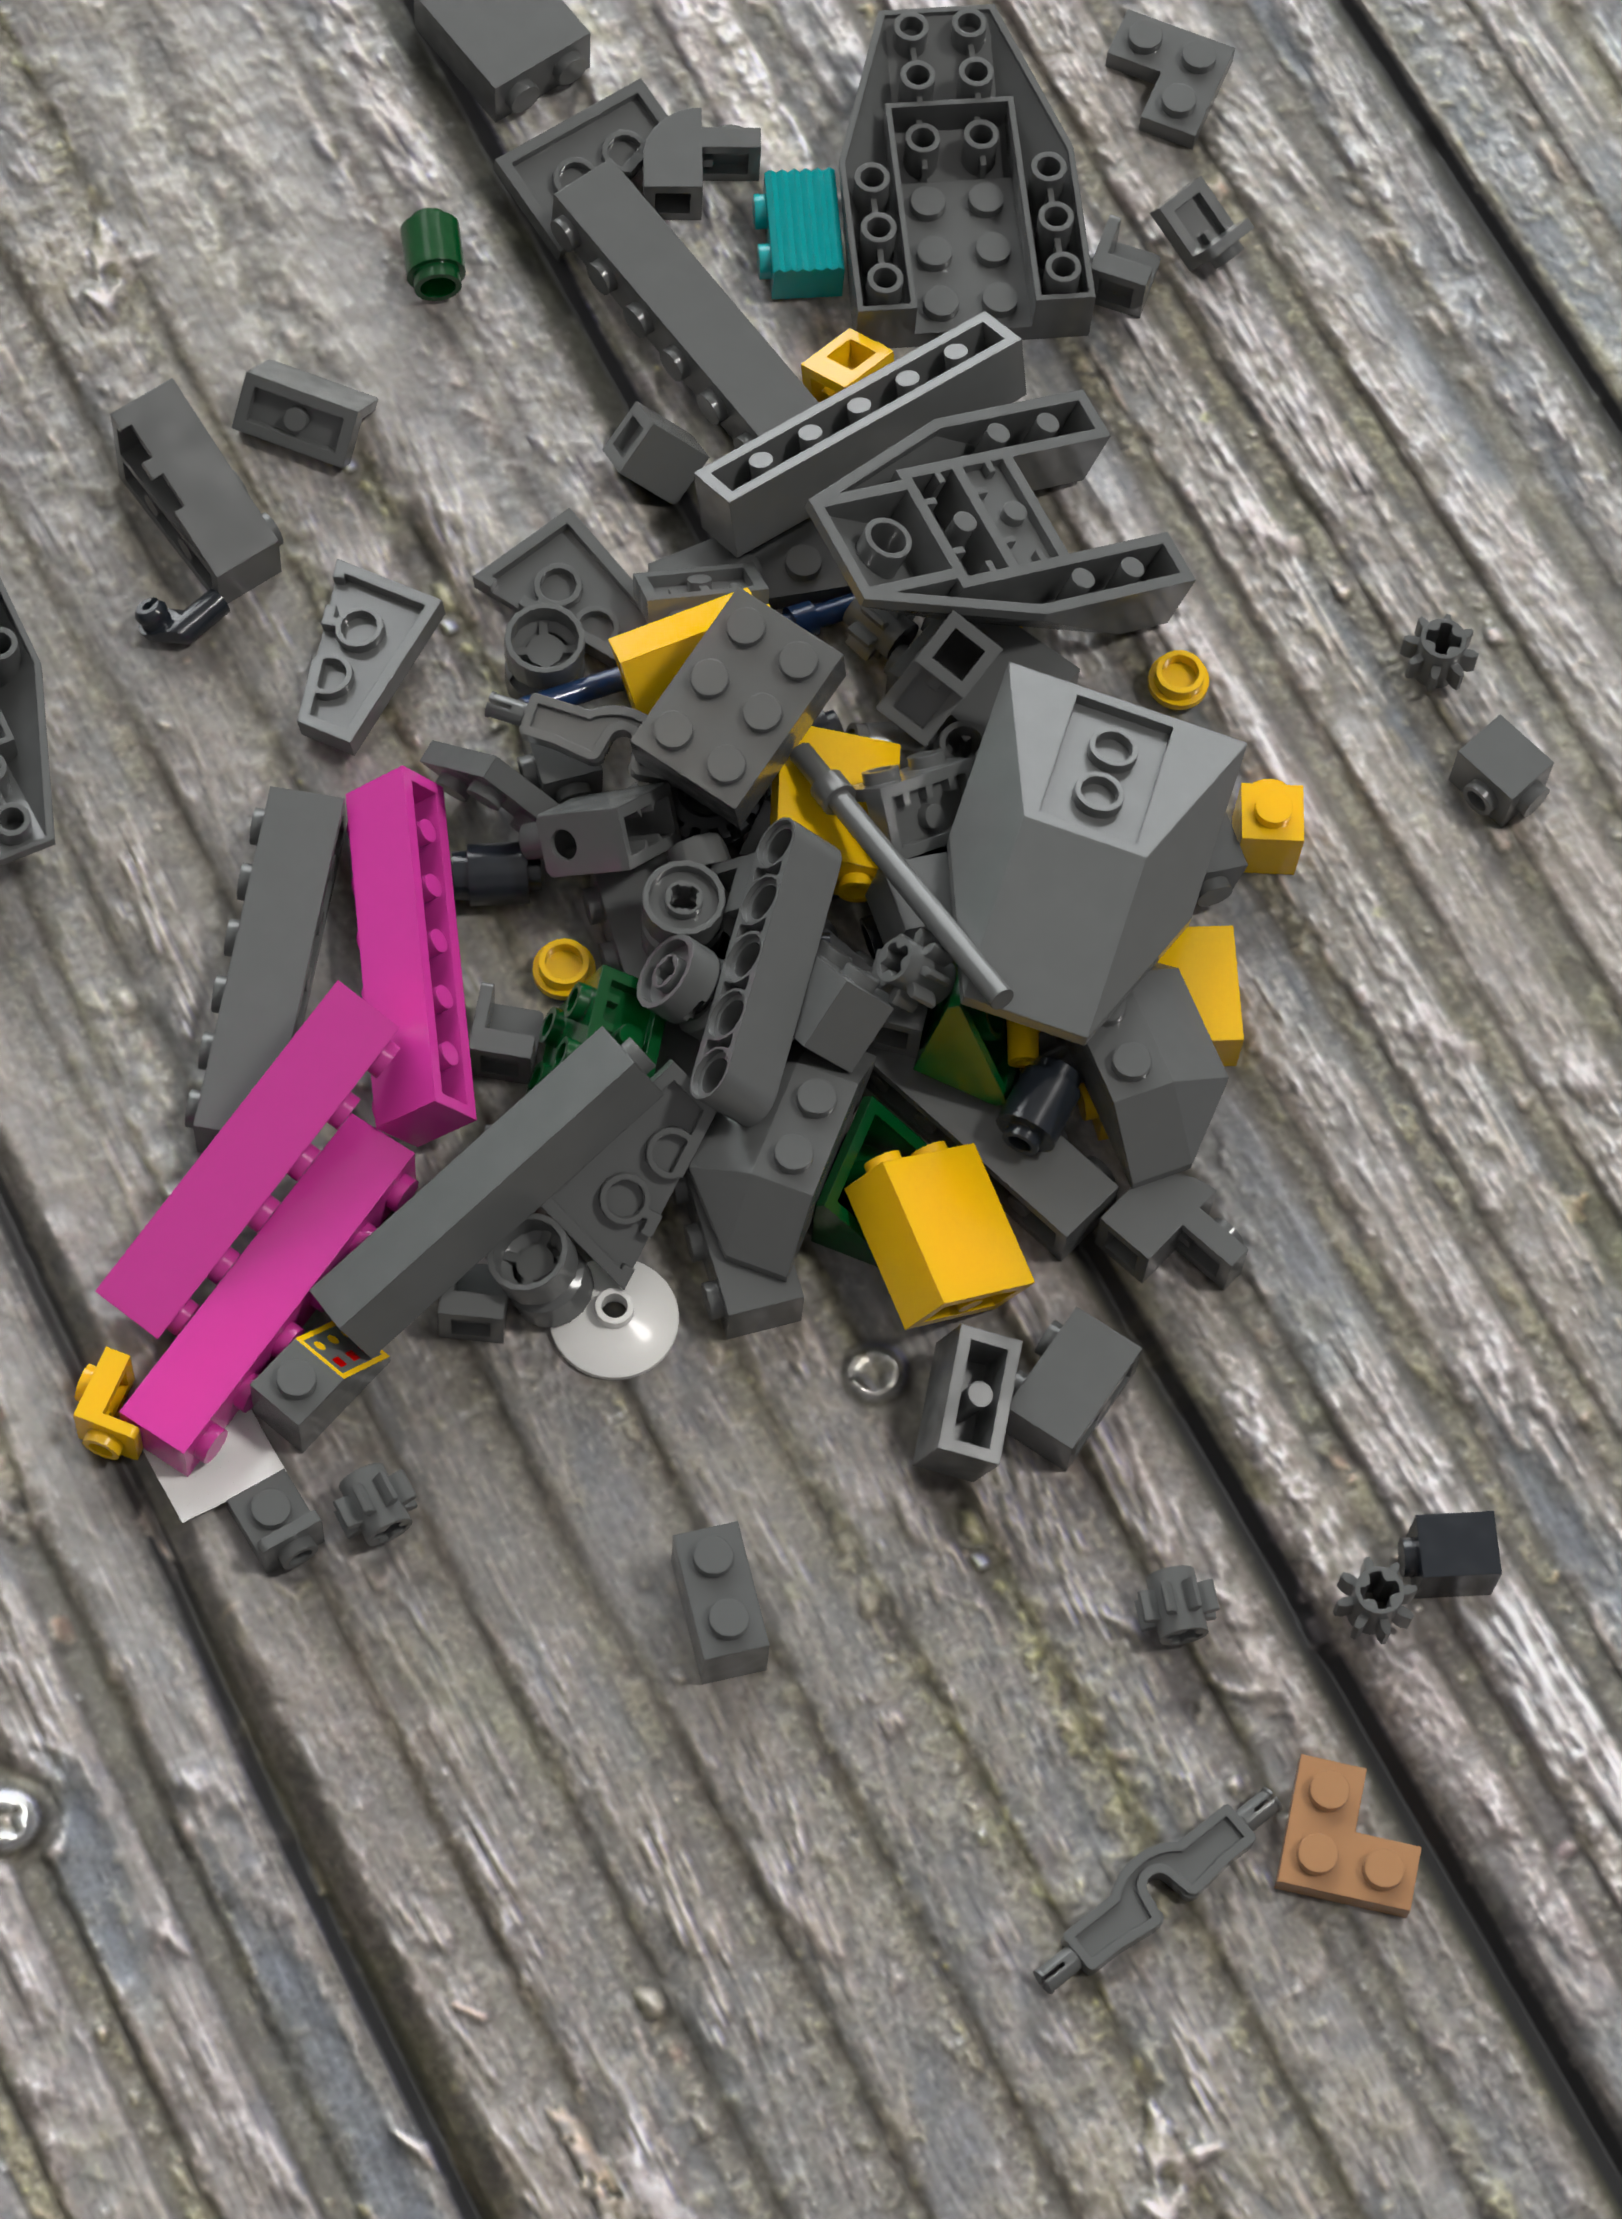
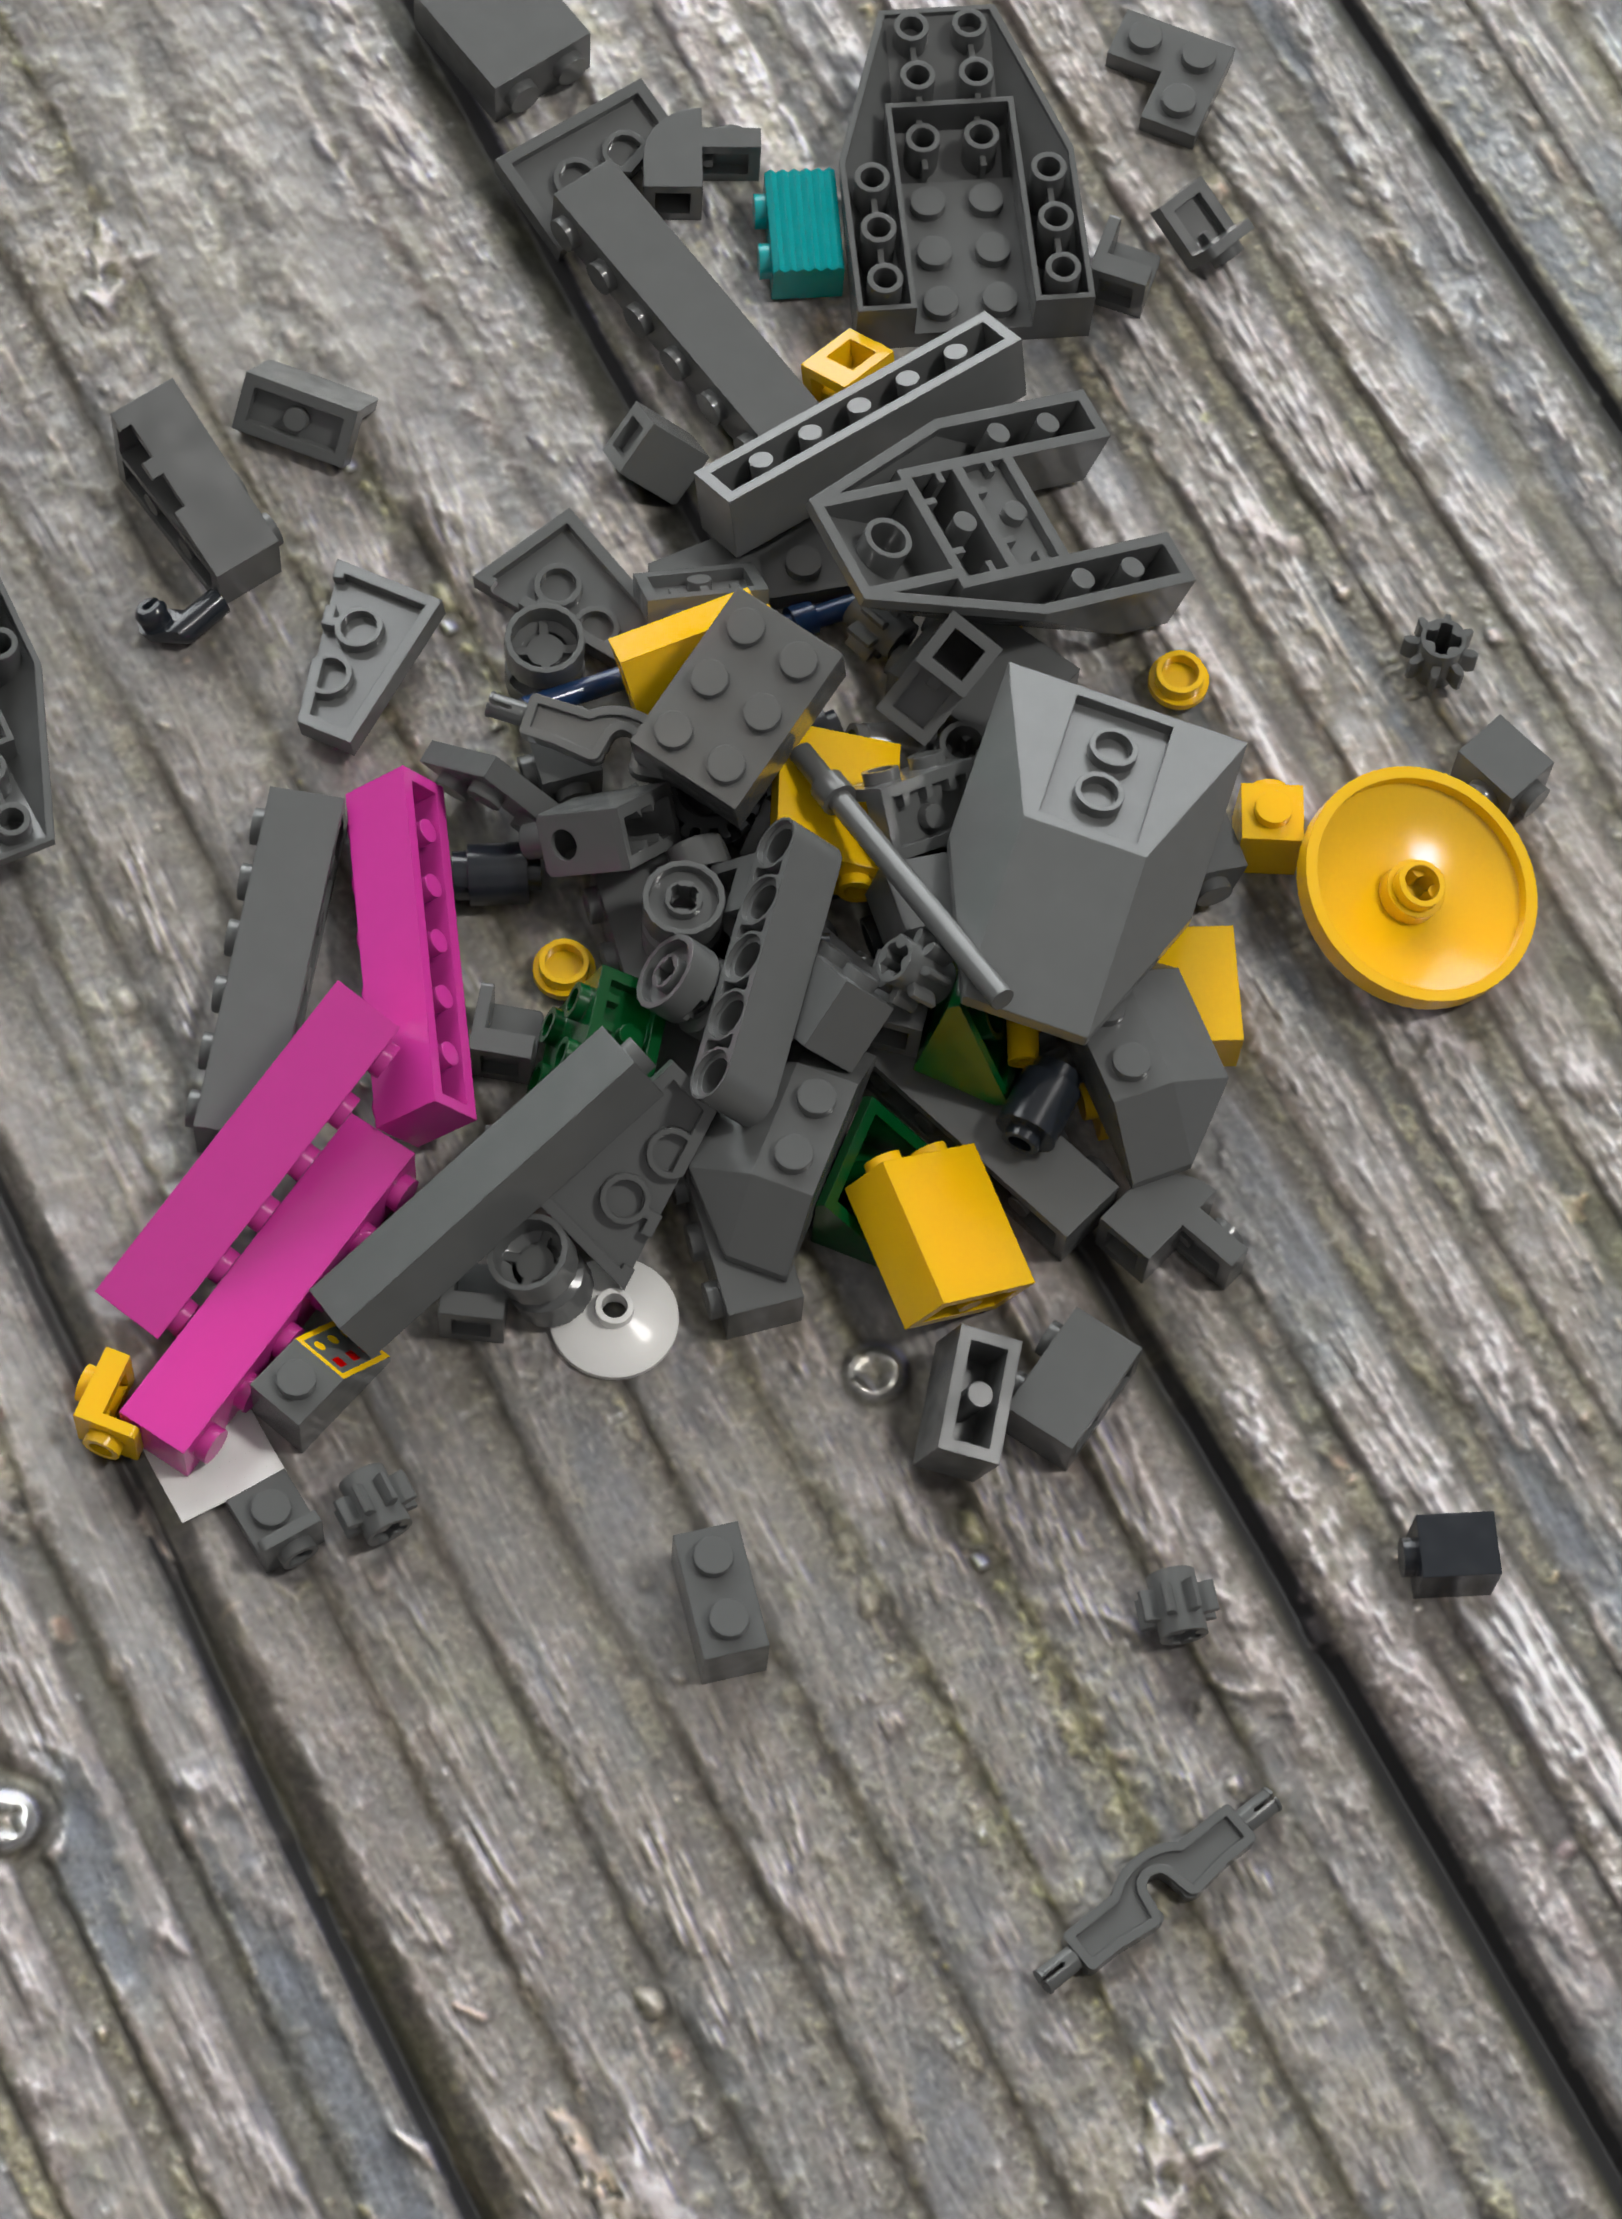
(433, 254): dark green brick -> none
(1328, 1857): medium nougat plate -> none
(1386, 1587): dark grey gear -> none
(1417, 887): none -> yellow dish

